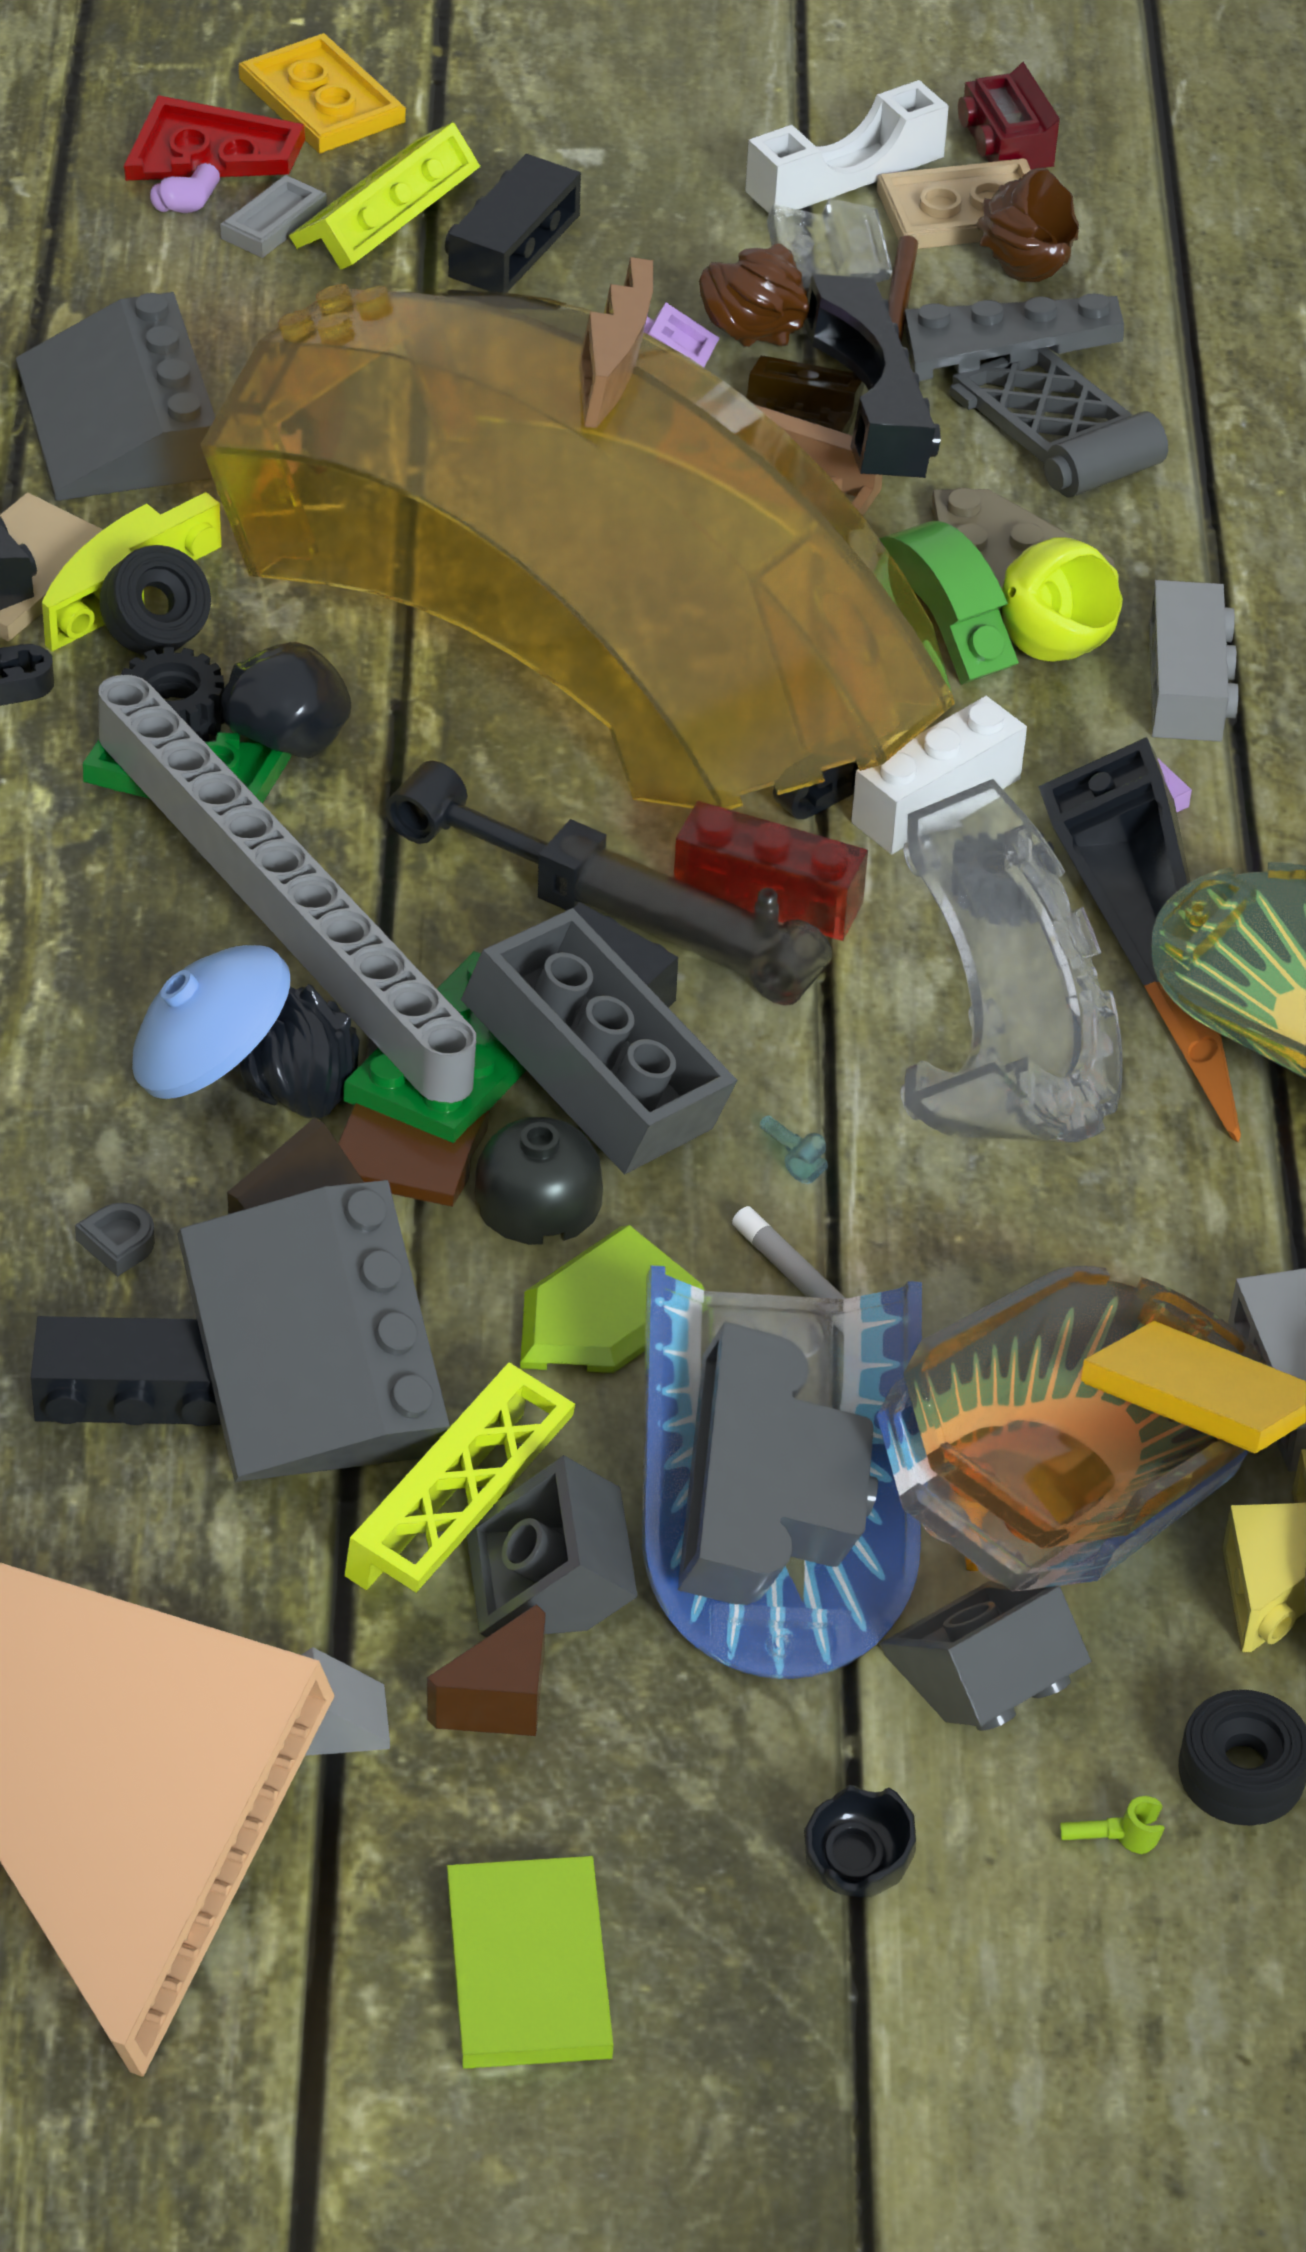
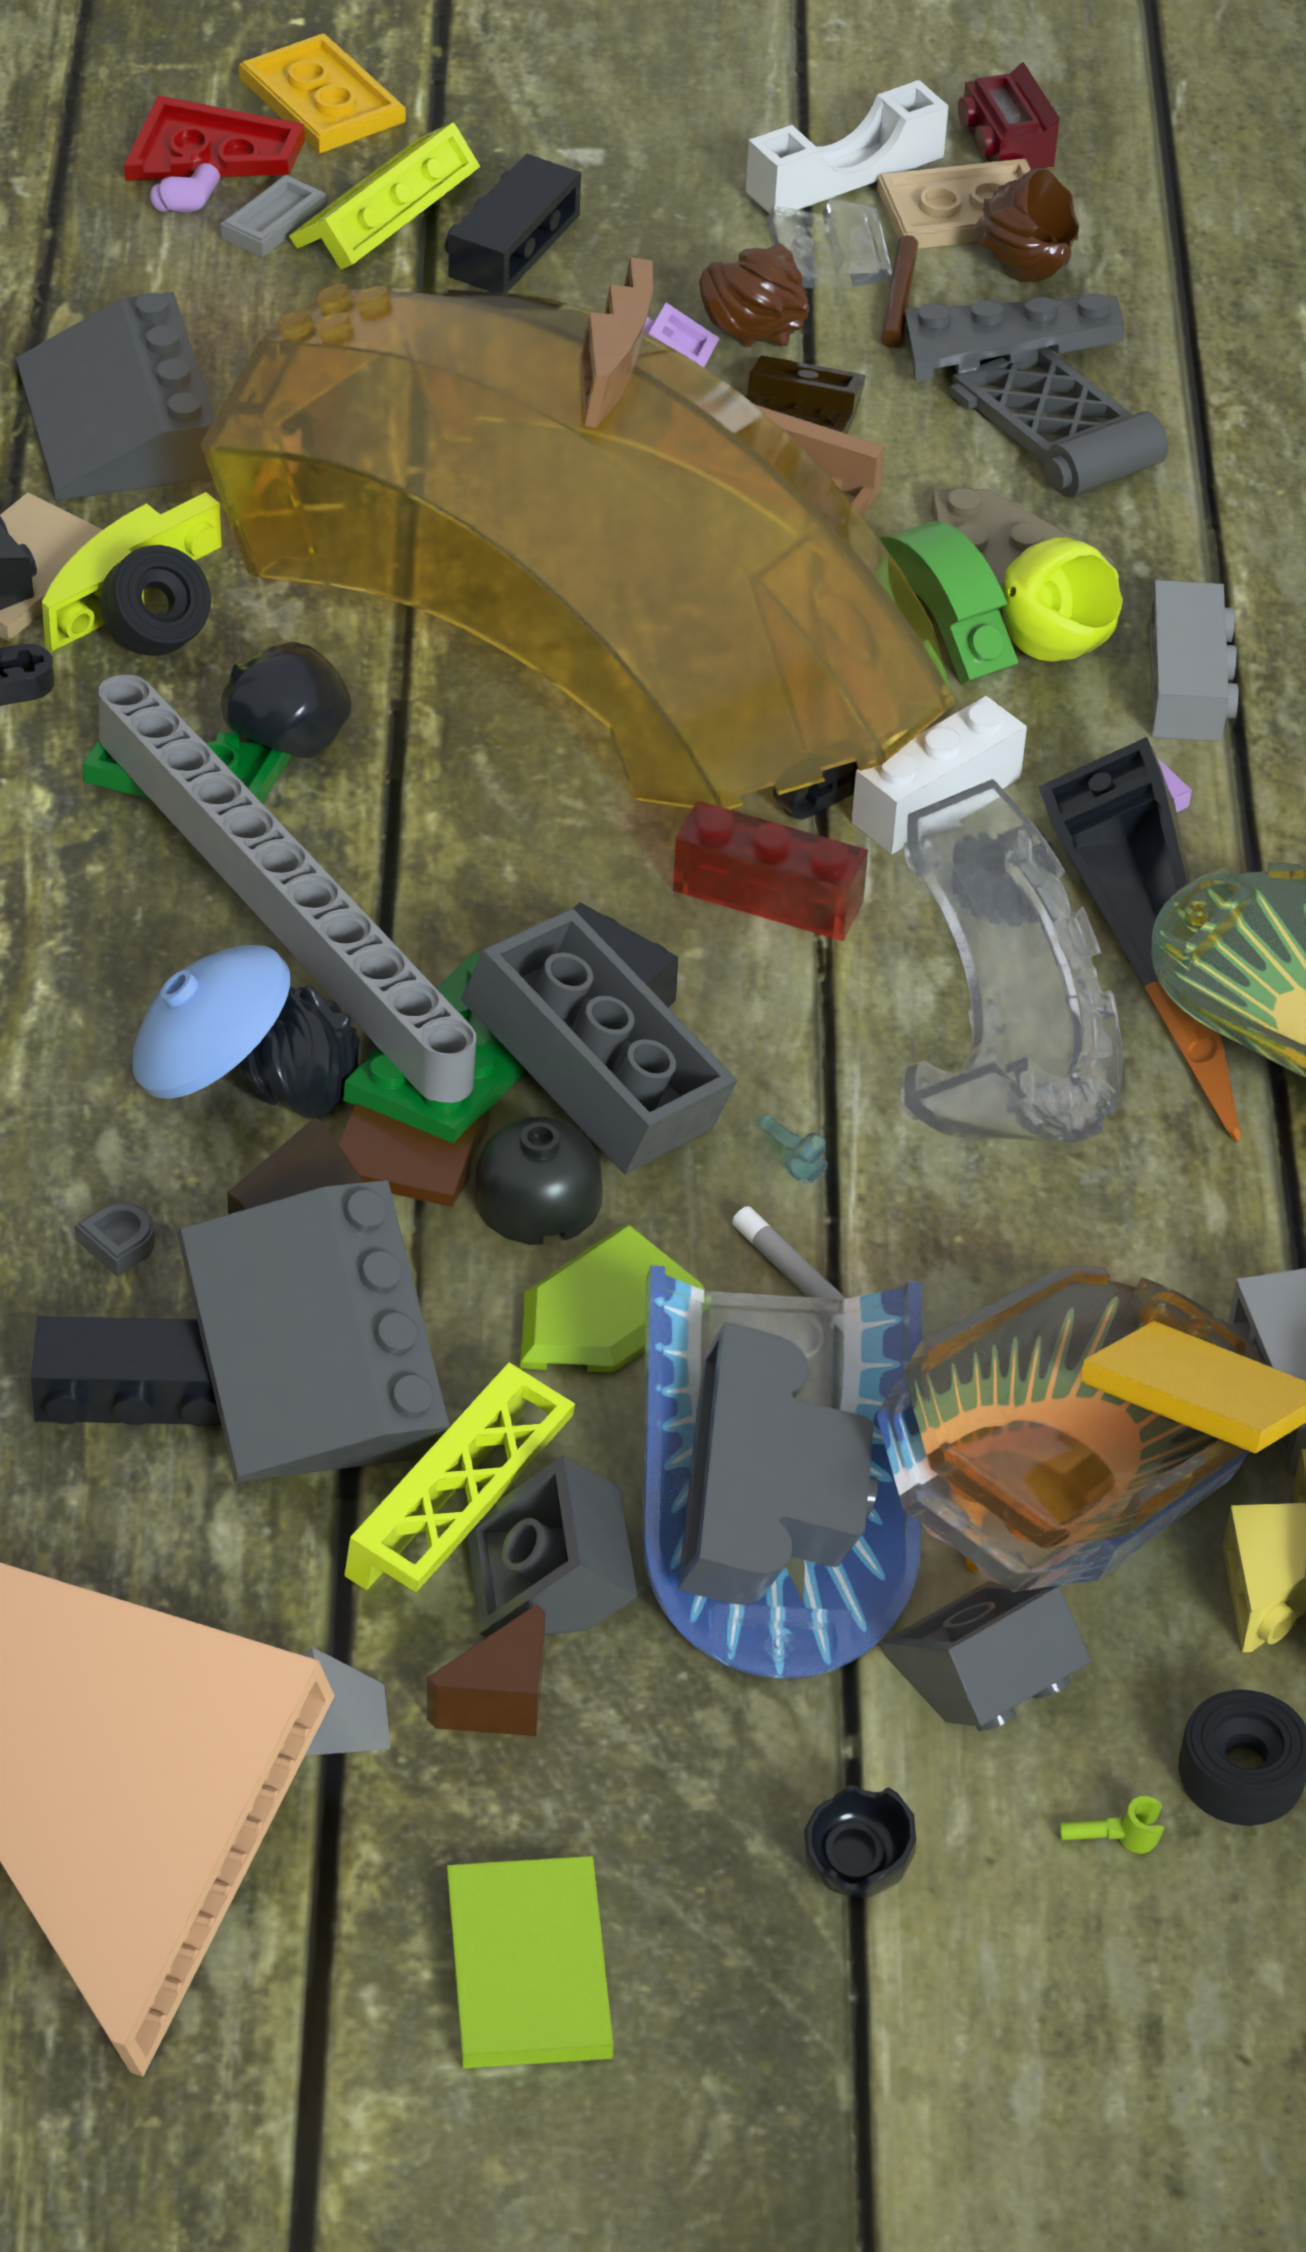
(187, 678): black tyre -> none
(581, 869): clear smoke piece -> none
(893, 418): black arch -> none

